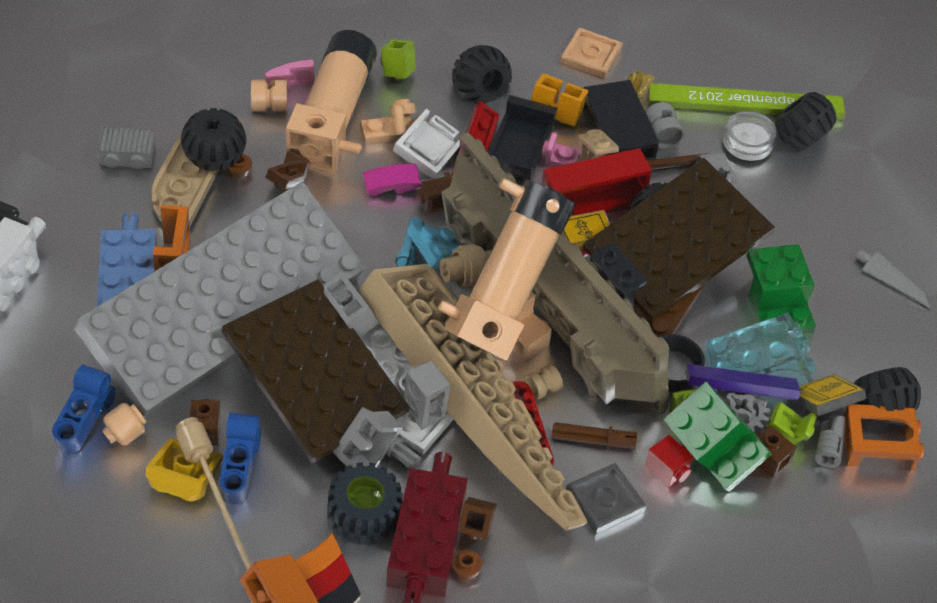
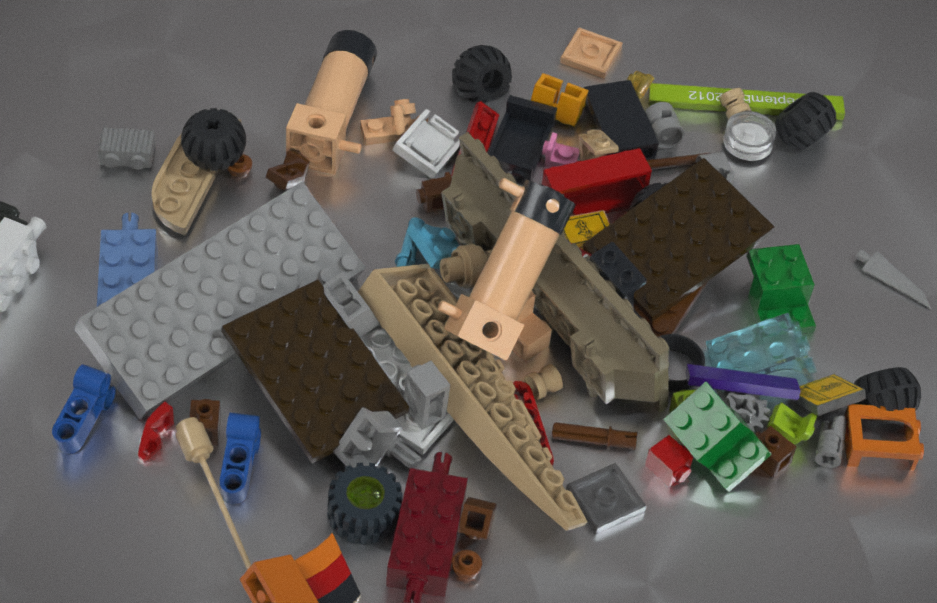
(123, 424): light nougat head -> none
(154, 427): none -> red slope
(176, 232): orange panel -> none
(177, 476): yellow slope -> none
(268, 95): light nougat wheel -> none
(294, 73): bright pink slope -> none
(398, 59): lime brick -> none
(398, 177): dark pink slope -> none
(734, 102): none -> tan wheel

